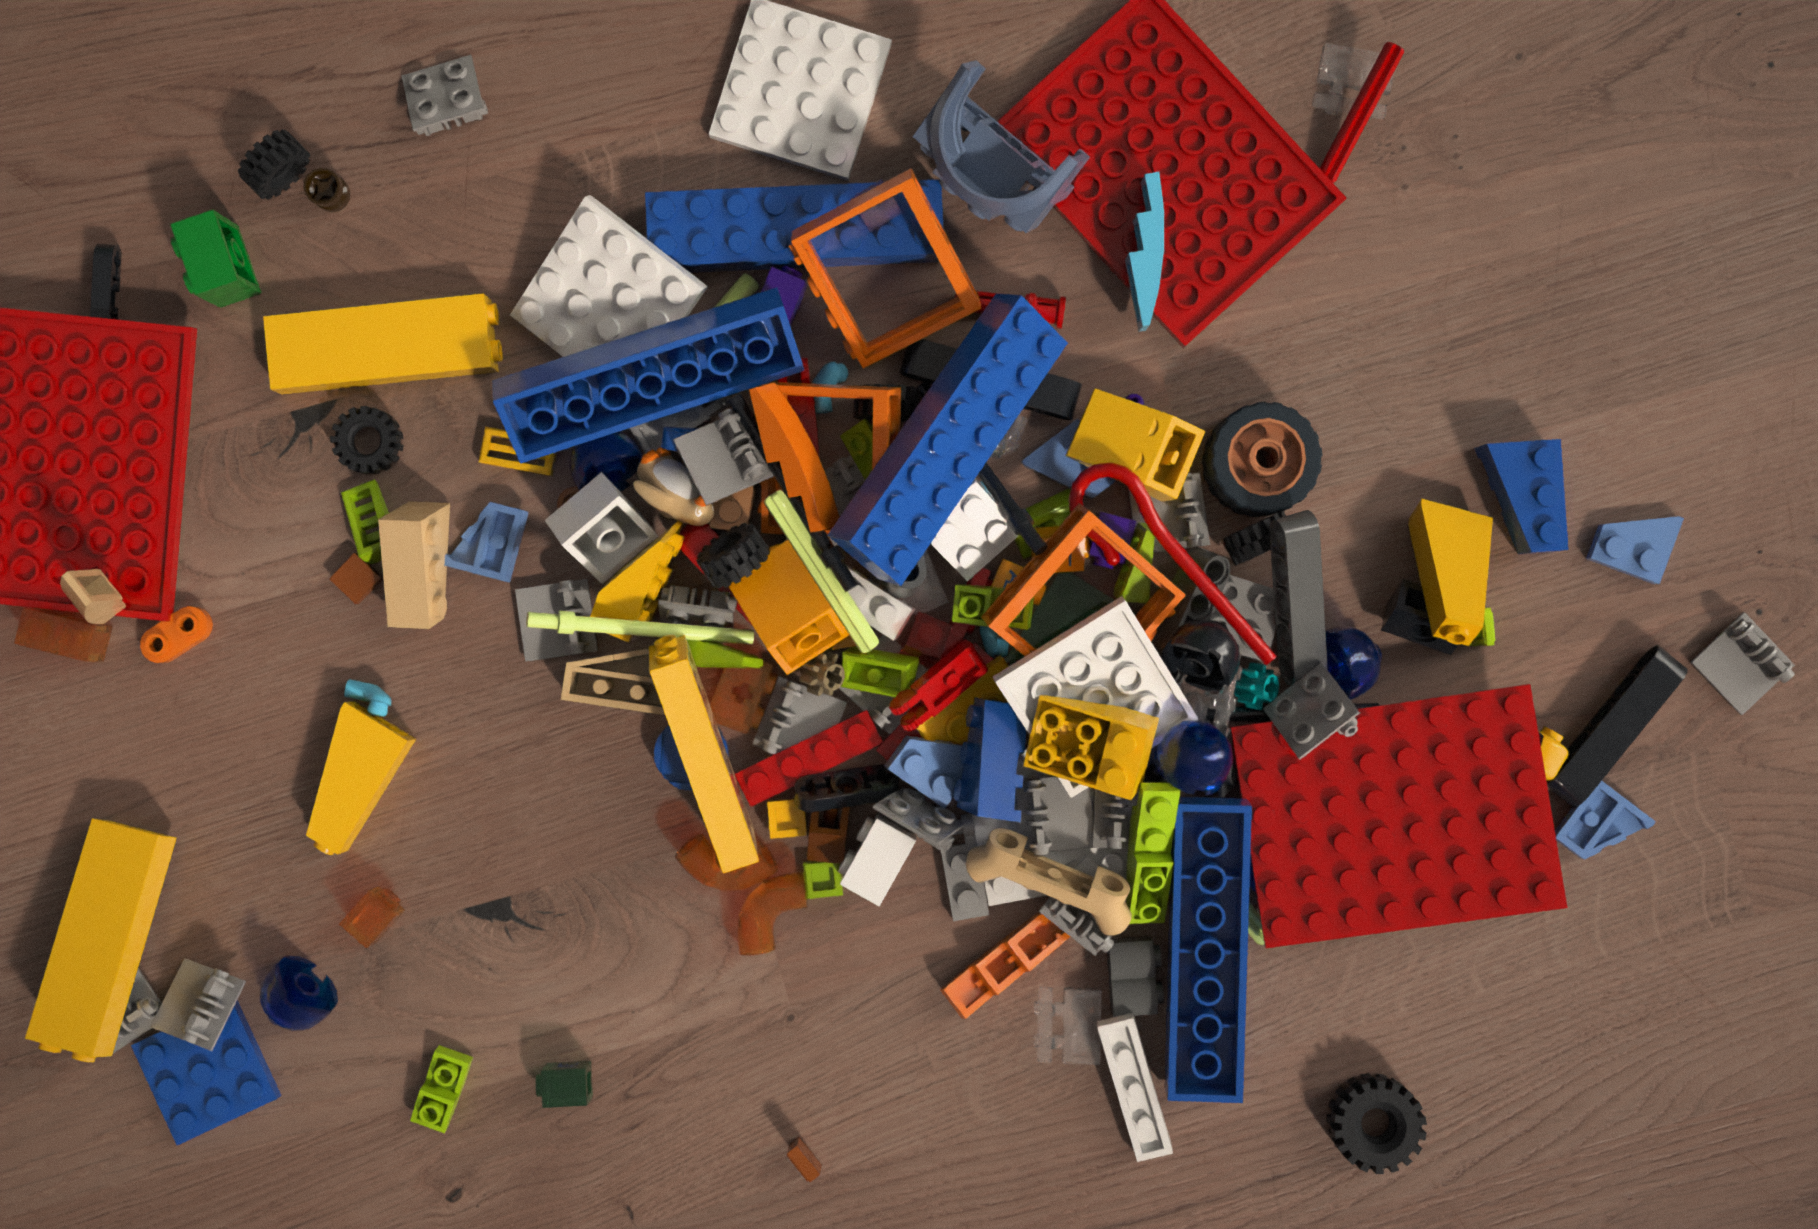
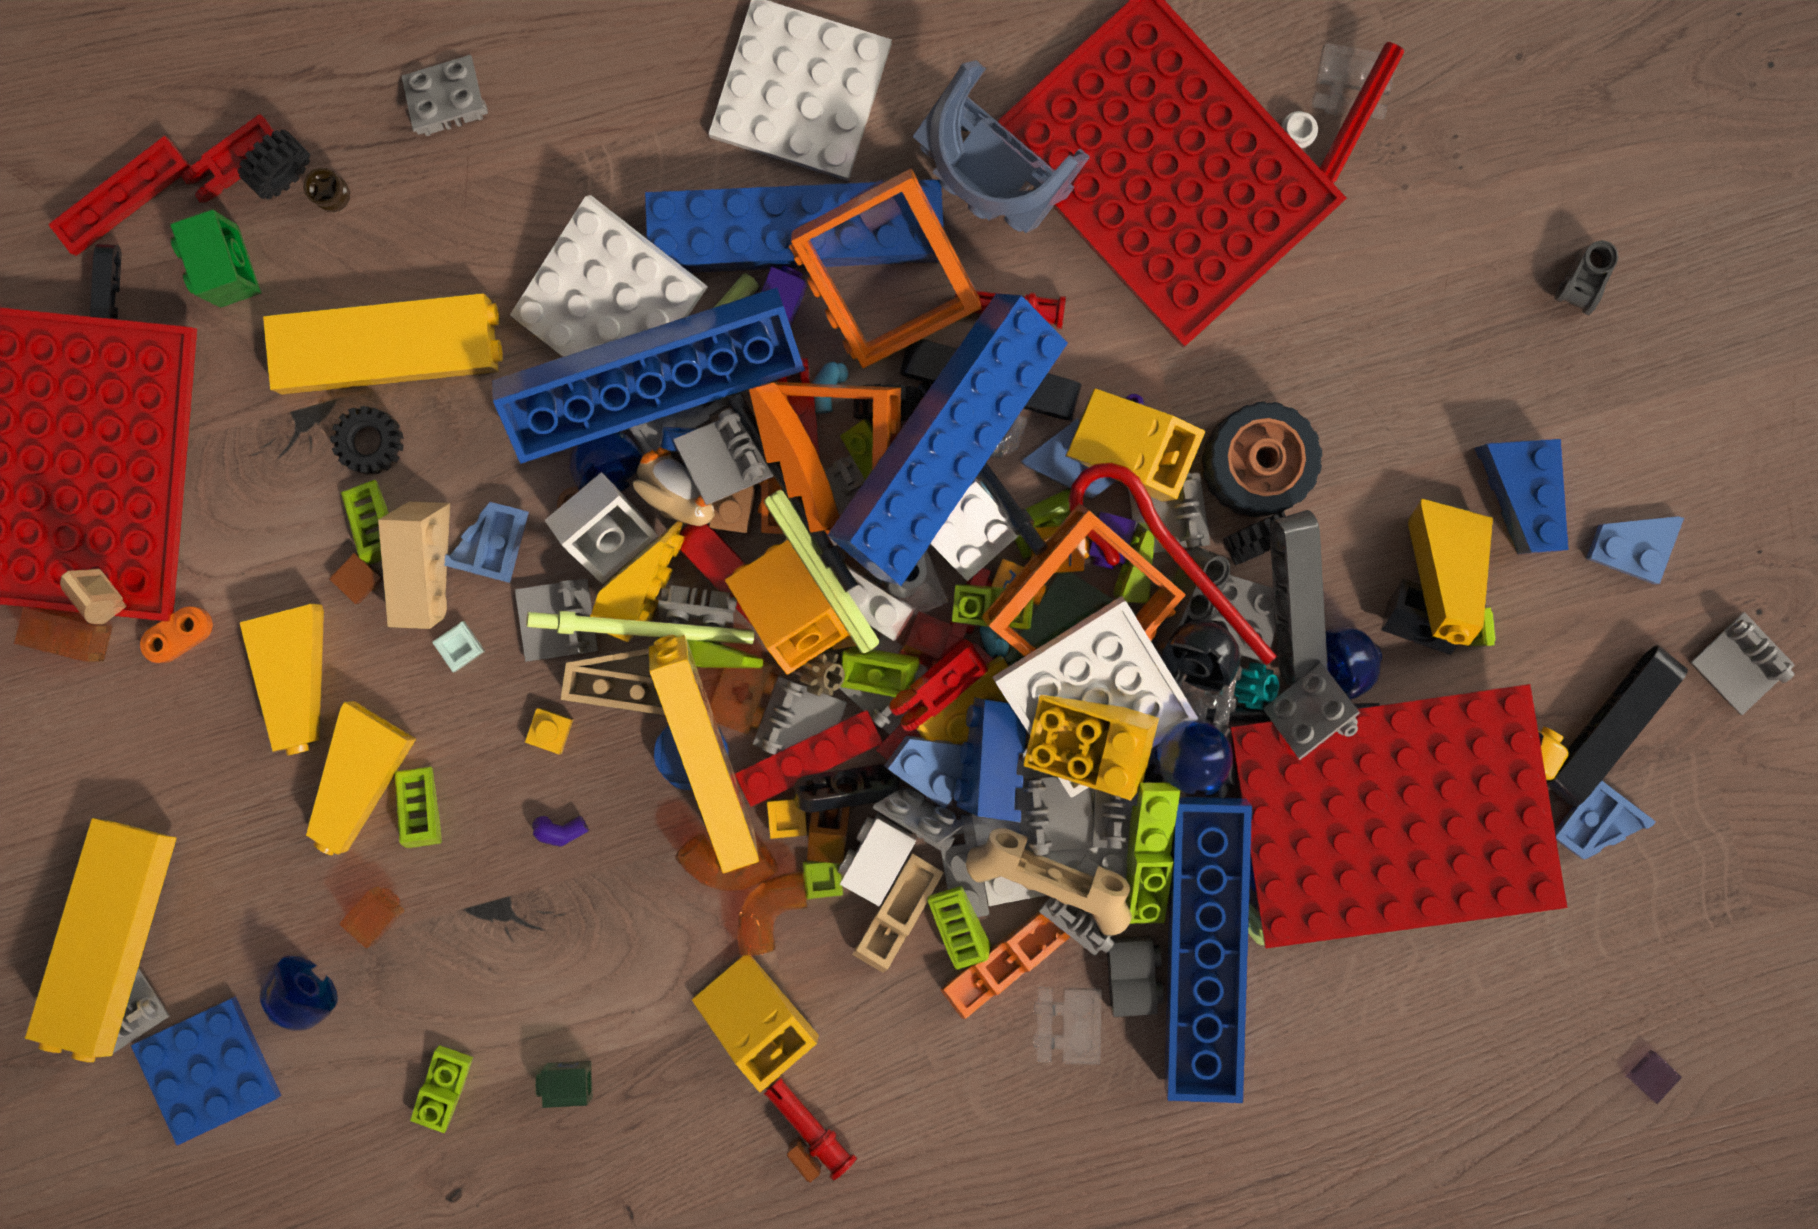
(119, 196): none -> red plate
(198, 1004): light grey hinge -> none
(225, 159): none -> red hinge
(288, 673): none -> yellow slope
(370, 693): medium azure arm -> none
(405, 824): none -> lime slope
(458, 646): none -> light aqua tile
(487, 445): yellow tile -> none
(549, 730): none -> yellow plate
(556, 834): none -> dark purple arm
(733, 555): black tyre -> none
(755, 1022): none -> yellow slope
(821, 1141): none -> red pin
(897, 913): none -> tan slope
(966, 949): none -> lime slope
(1134, 1087): white plate -> none
(1145, 265): medium azure slope -> none
(1301, 128): none -> white plate
(1391, 1146): black tyre -> none
(1584, 282): none -> dark grey piece
(1653, 1076): none -> tile

